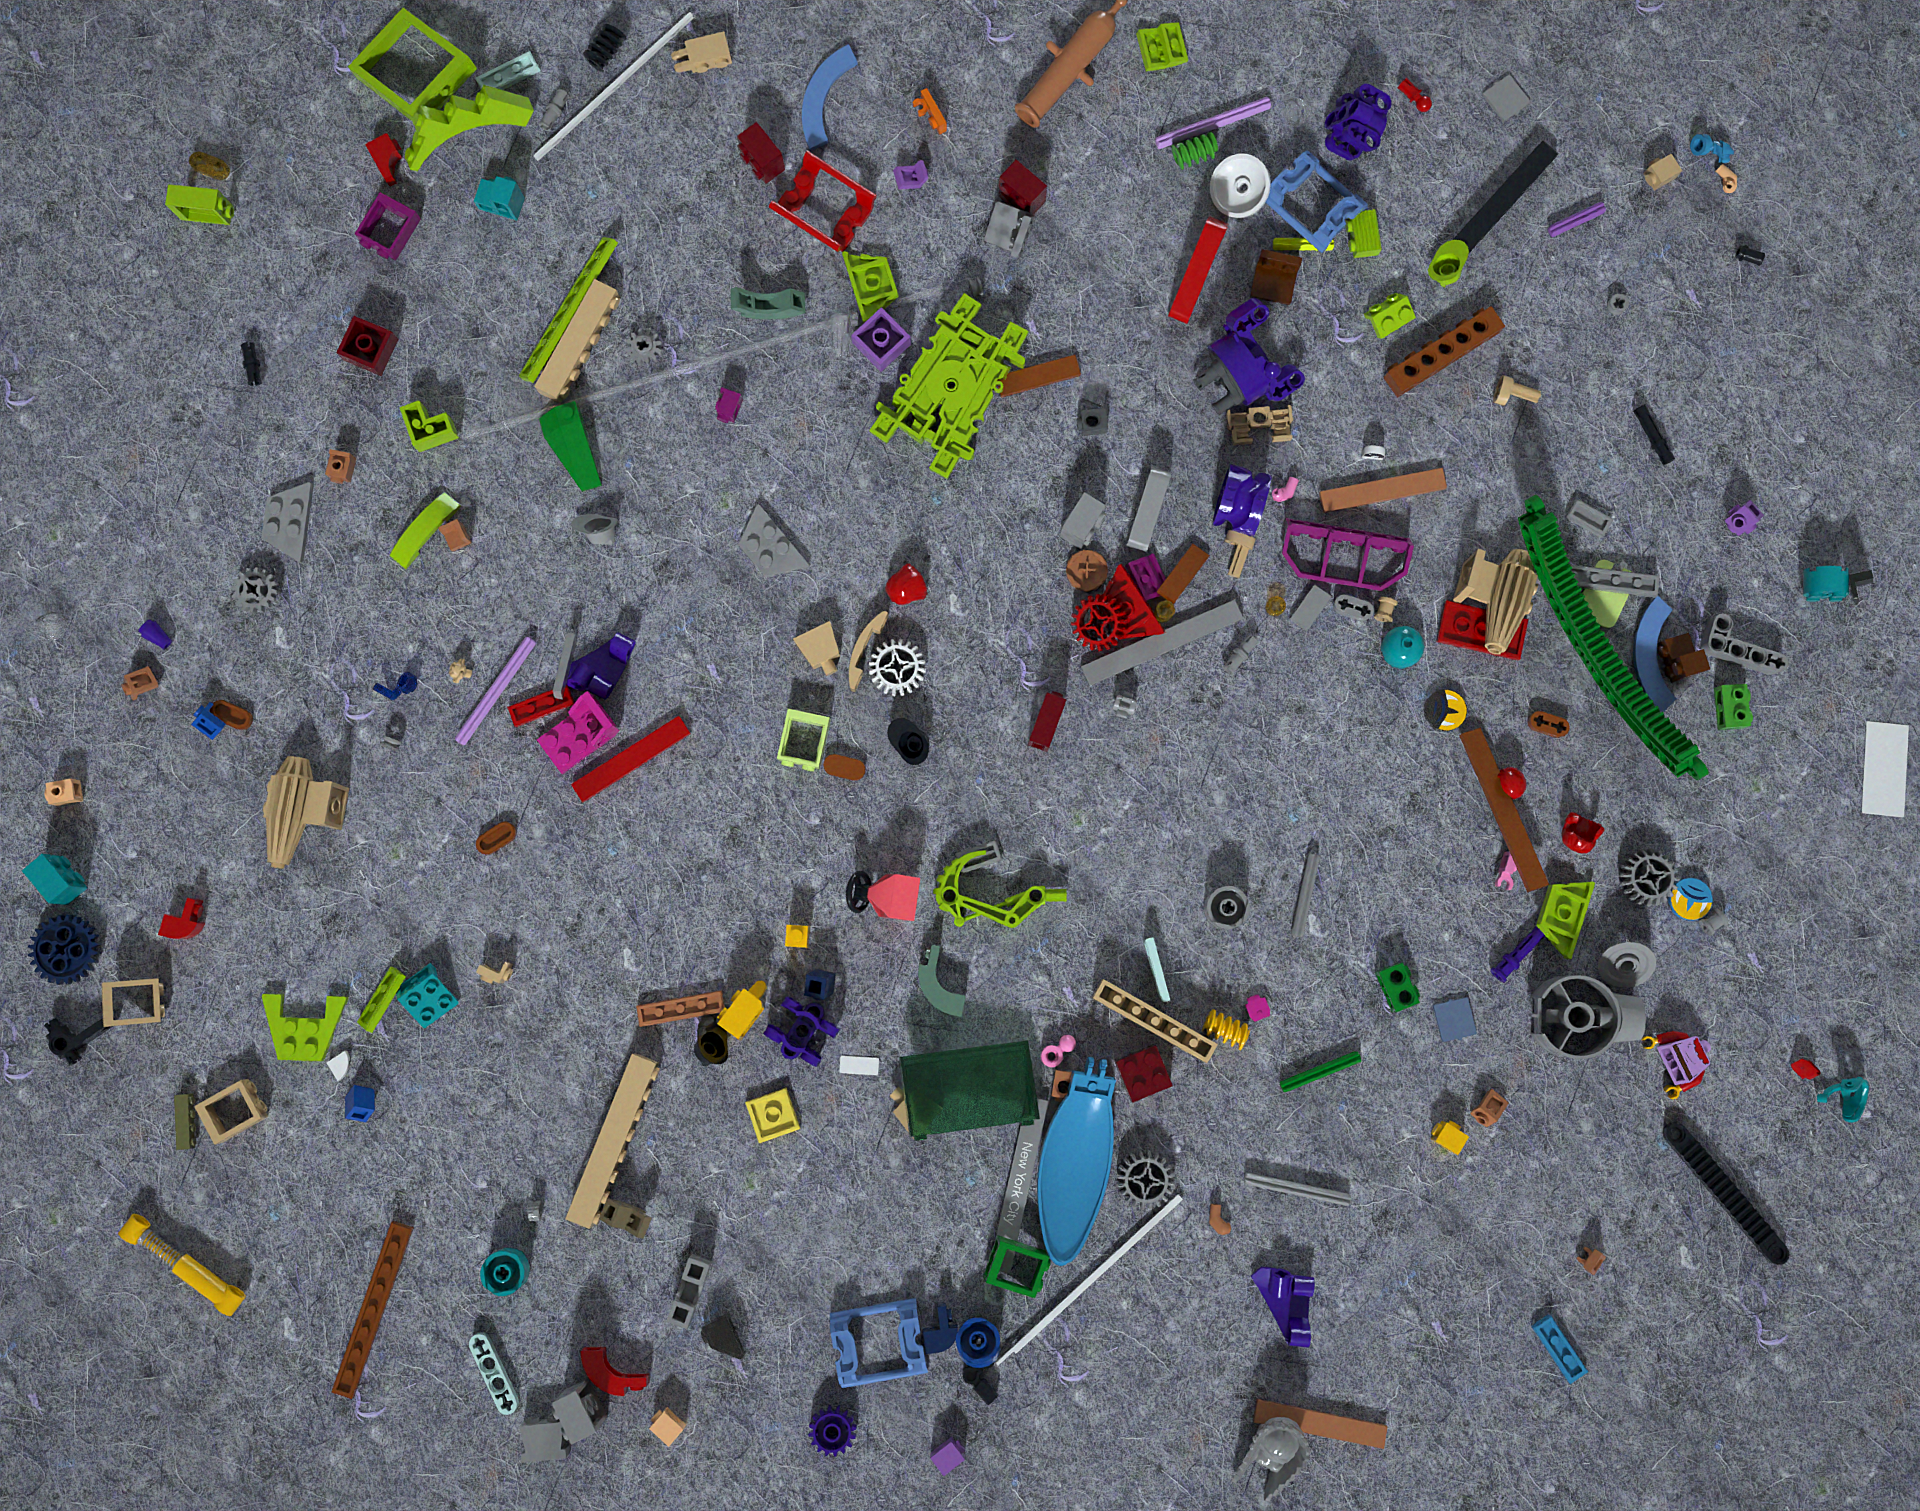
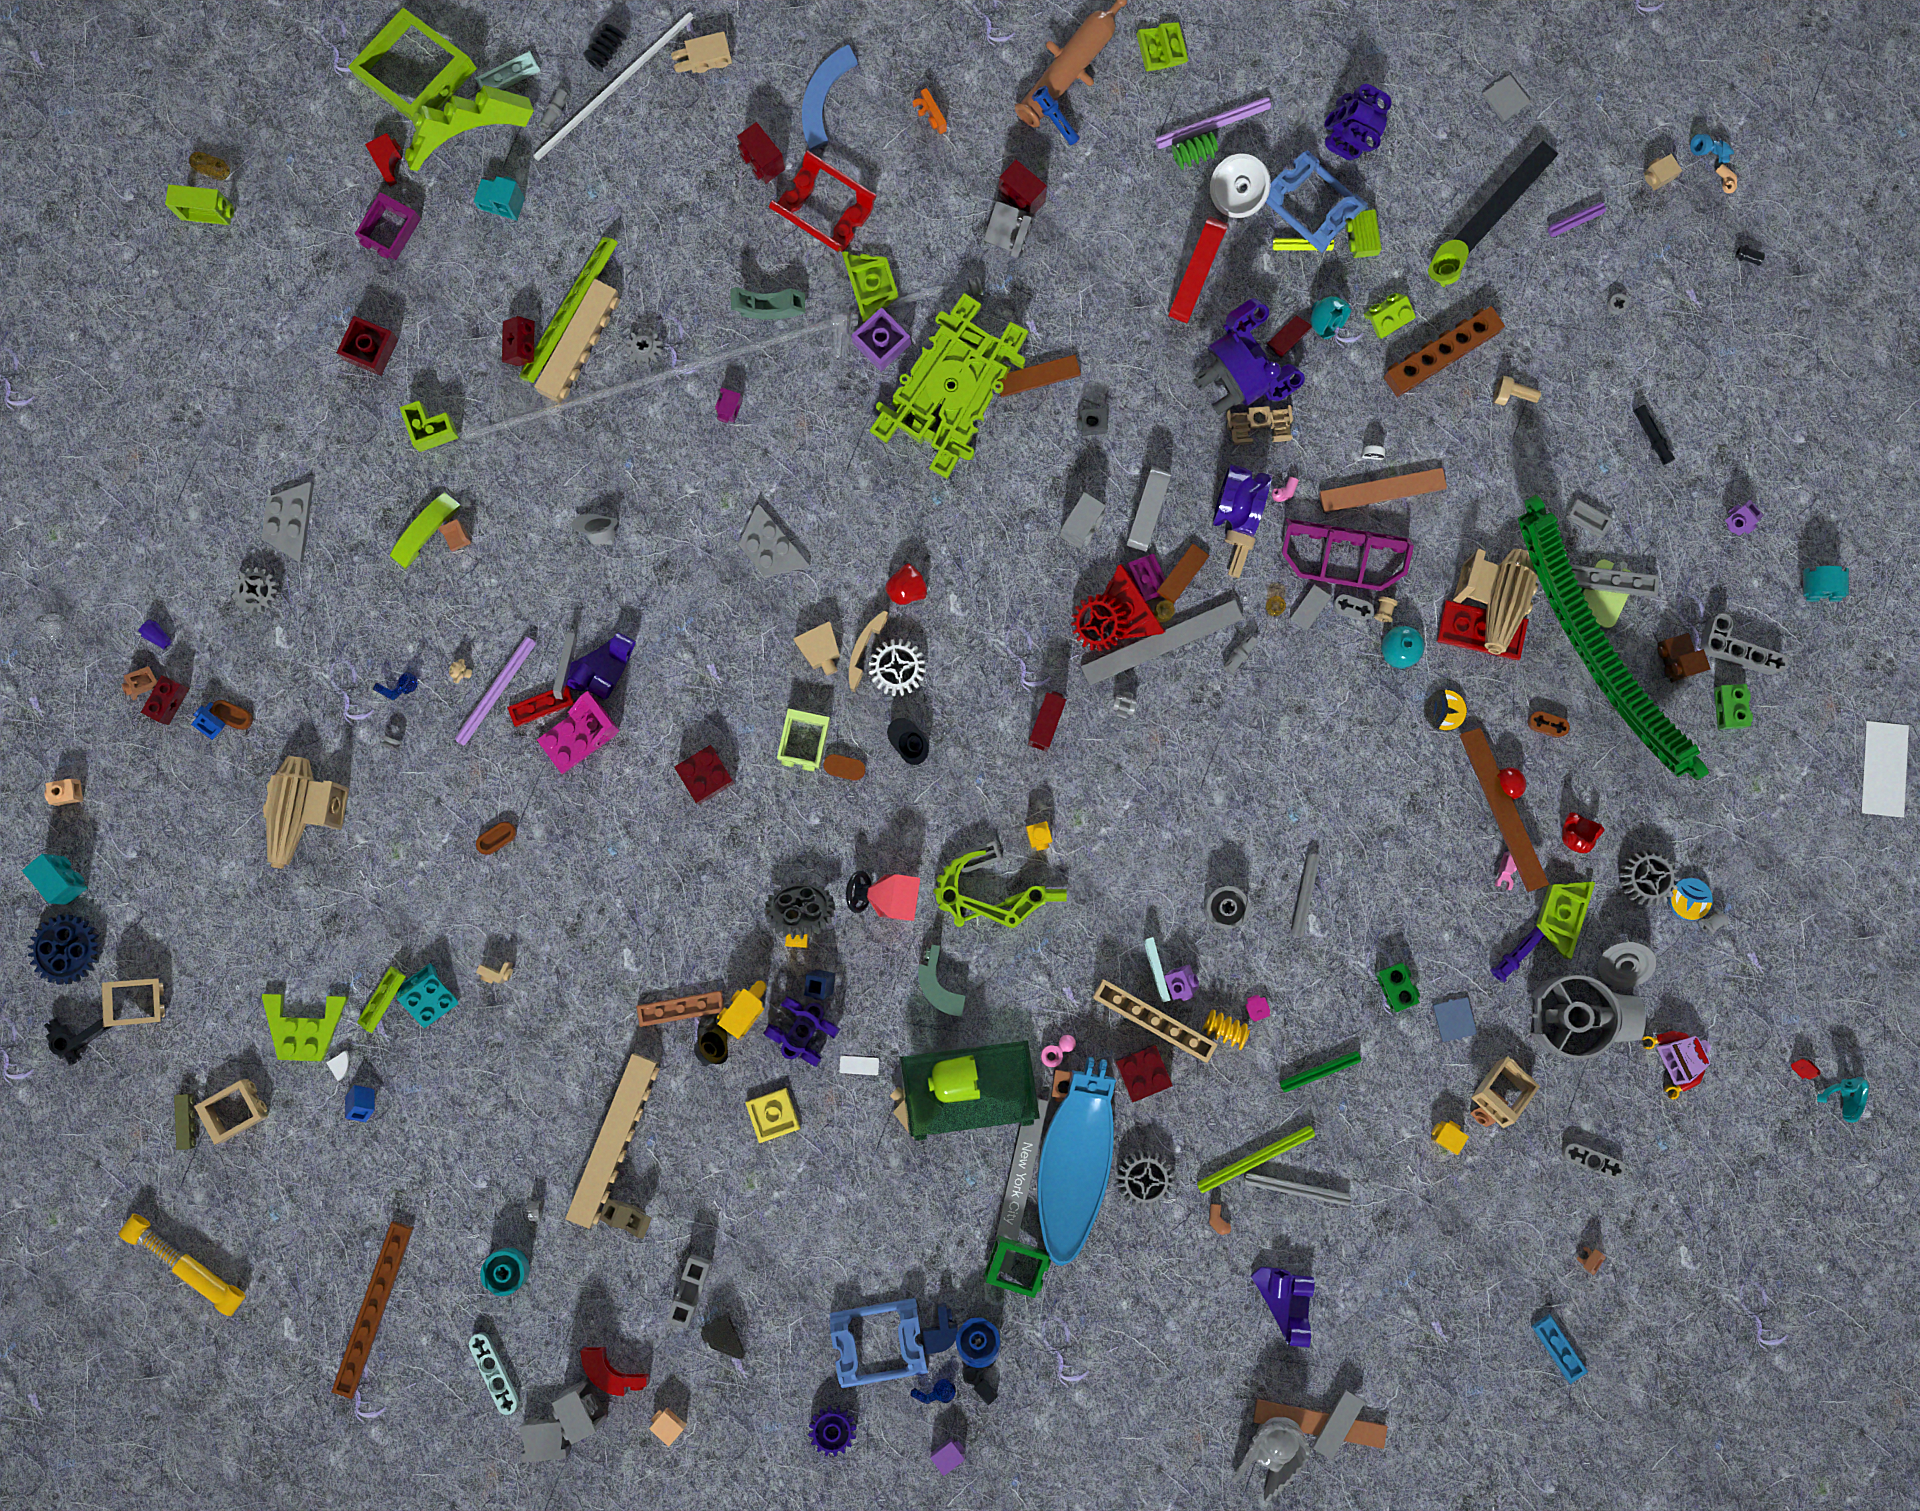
(165, 700): none -> dark red brick
(186, 925): red brick -> none
(251, 363): black pin -> none
(346, 469): nougat brick -> none
(518, 341): none -> dark red brick
(568, 438): green wedge -> none
(630, 759): red tile -> none
(704, 775): none -> dark red brick
(799, 909): none -> dark grey gear
(911, 176): medium lavender bracket -> none
(943, 1392): none -> clear blue plate
(955, 1080): none -> lime cylinder
(1039, 836): none -> yellow brick
(1048, 110): none -> blue pin
(1086, 570): nougat tile -> none
(1092, 1277): white piece -> none
(1182, 983): none -> medium lavender brick
(1255, 1159): none -> lime axle
(1275, 277): reddish brown bracket -> none
(1289, 336): none -> dark red slope
(1329, 315): none -> teal cylinder
(1338, 1424): none -> light grey tile
(1423, 103): red pin -> none
(1493, 1104): none -> tan window
(1609, 1160): none -> light grey beam
(1646, 653): medium blue tile -> none
(1726, 1193): black gear -> none
(1857, 580): pearl dark grey panel -> none

